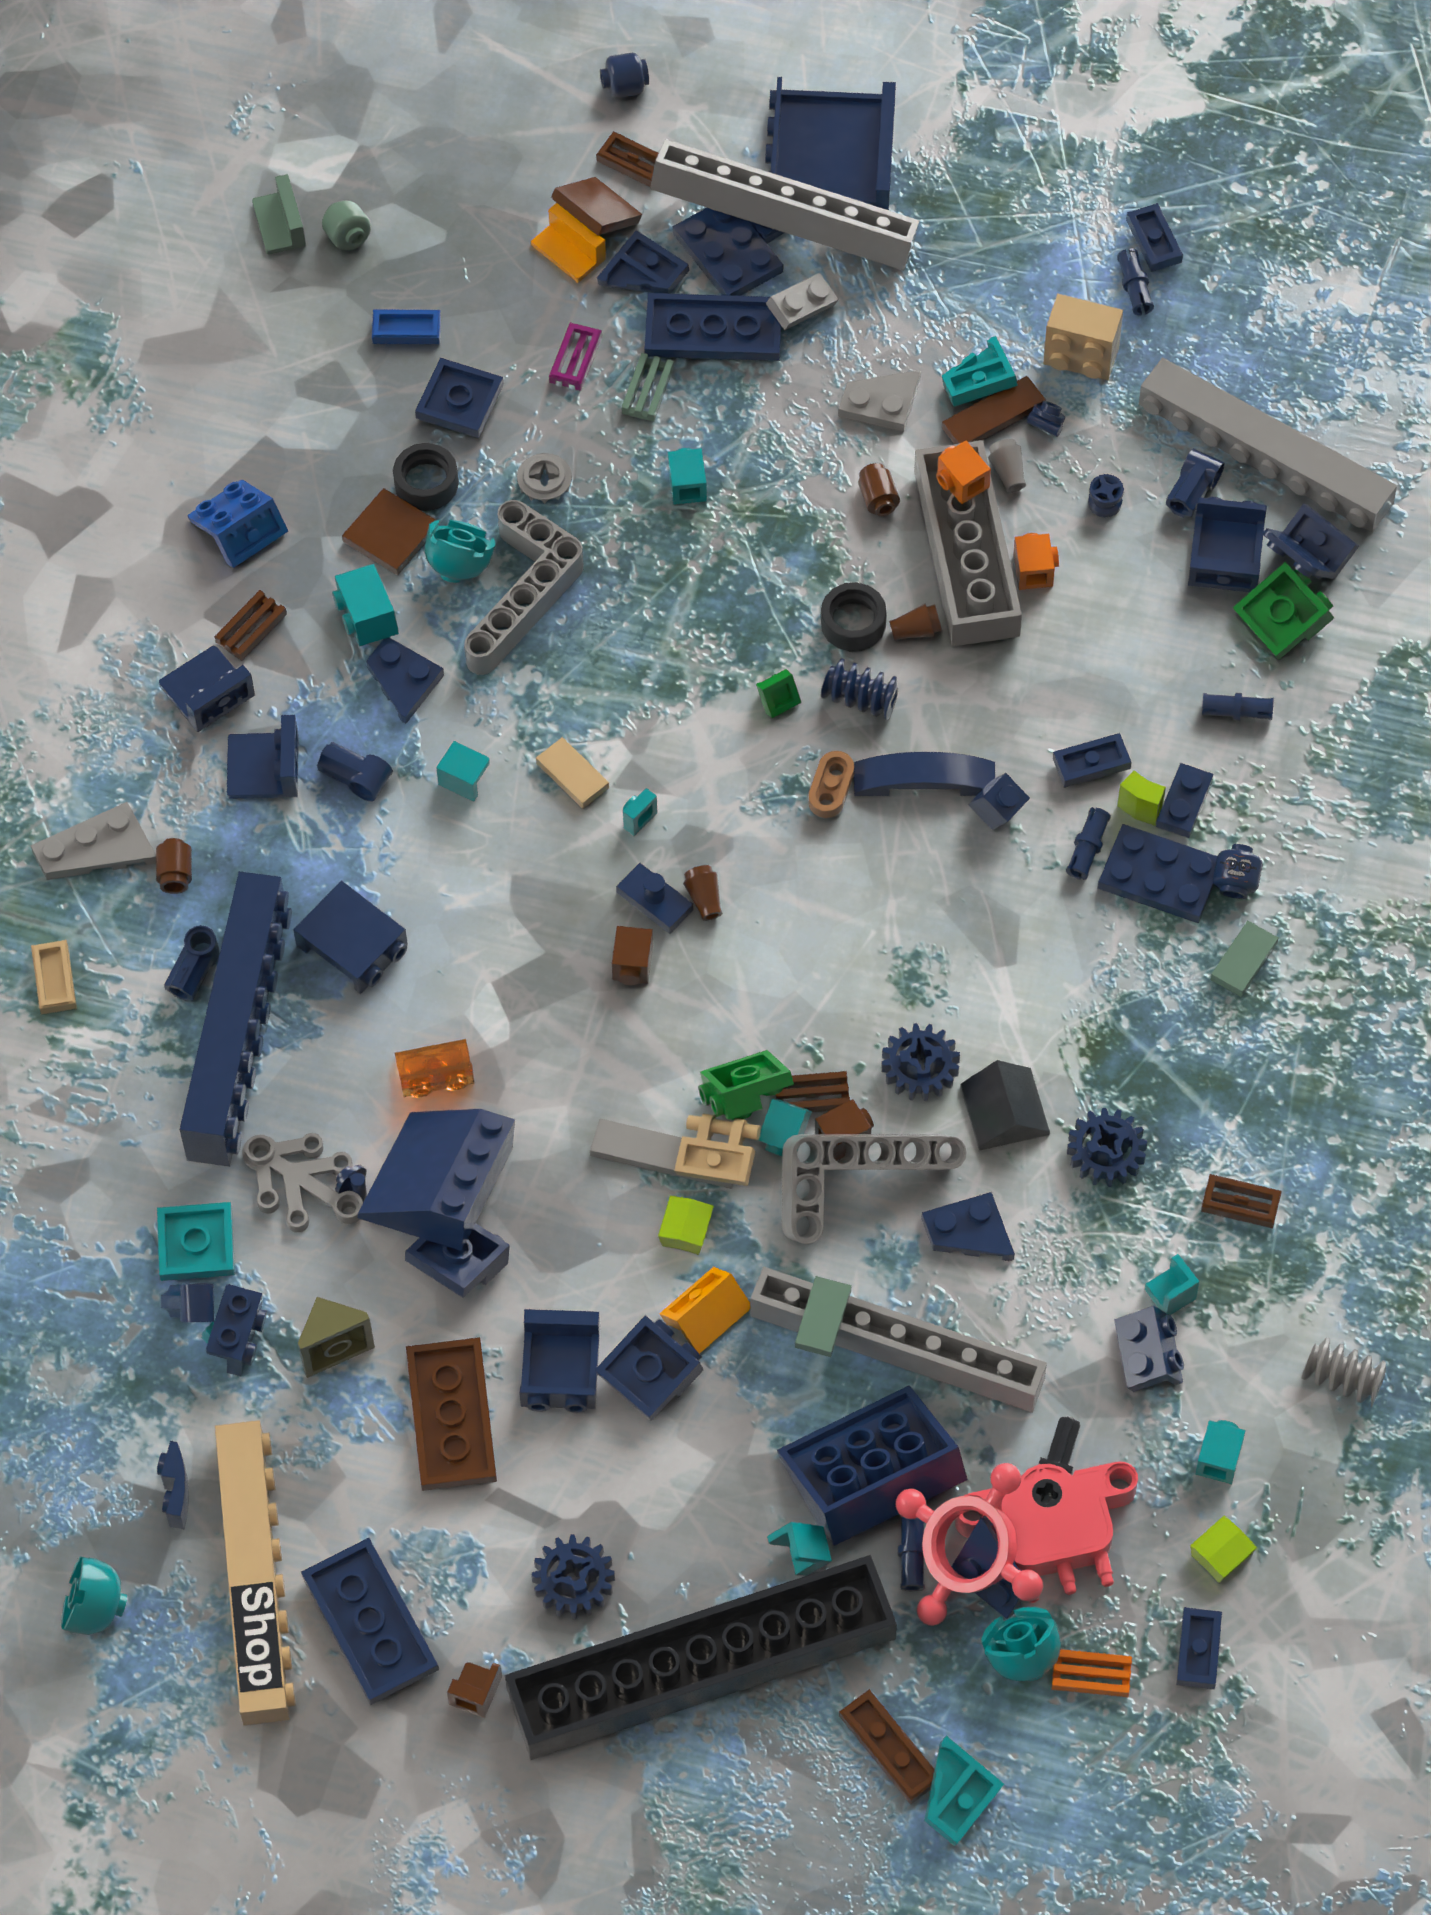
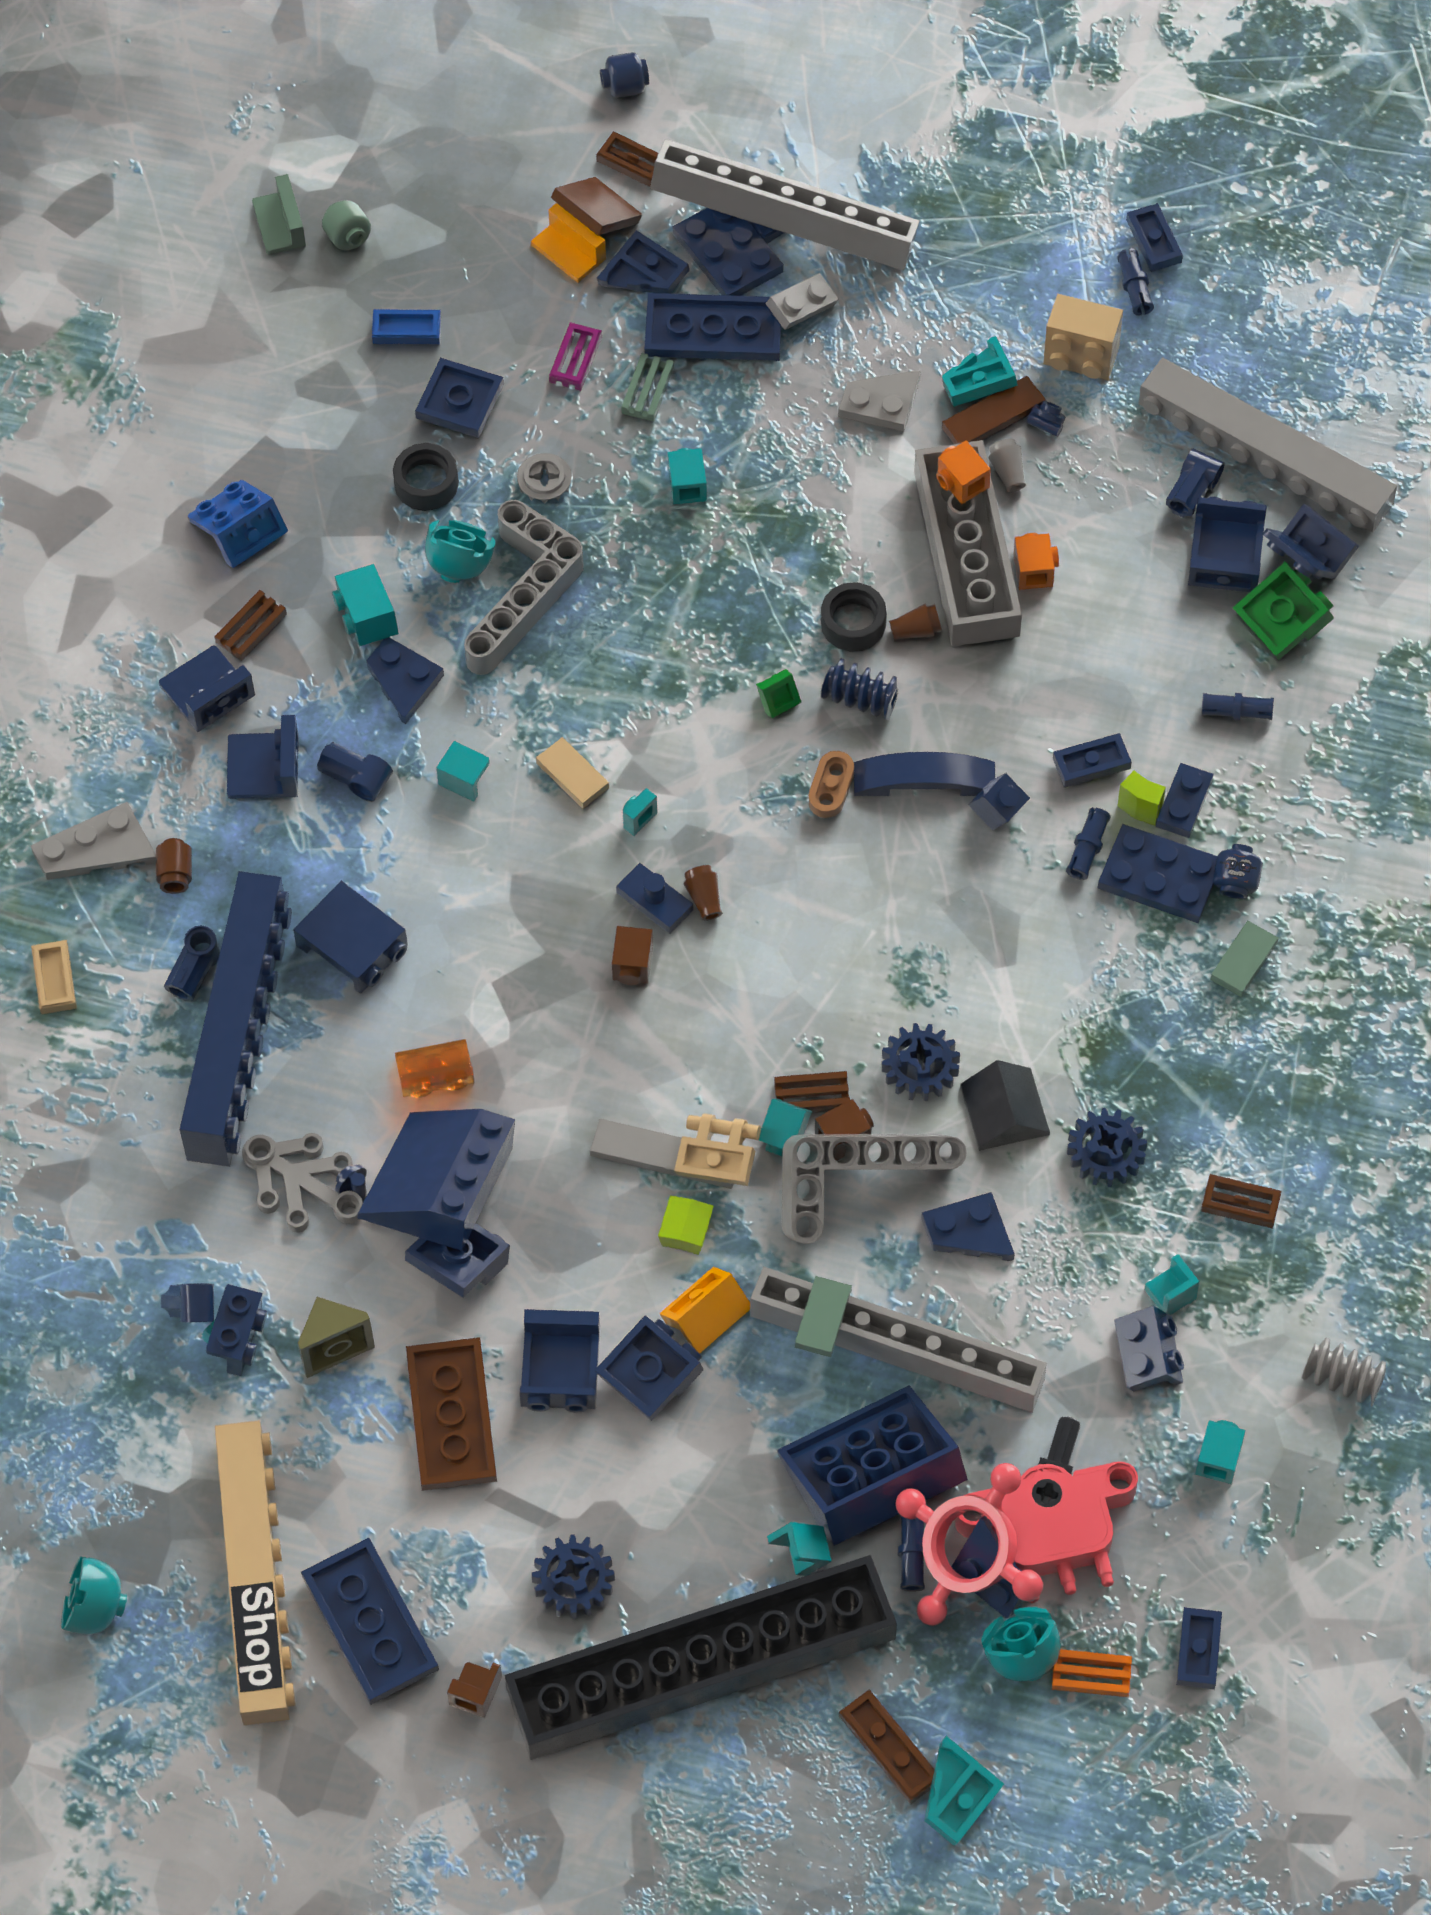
(174, 1478): dark blue slope -> none
(195, 1241): teal plate -> none
(389, 531): reddish brown tile -> none
(737, 1085): green plate -> none
(834, 140): dark blue panel -> none
(878, 489): reddish brown brick -> none
(1109, 487): dark blue wheel -> none
(1222, 1548): lime piece -> none

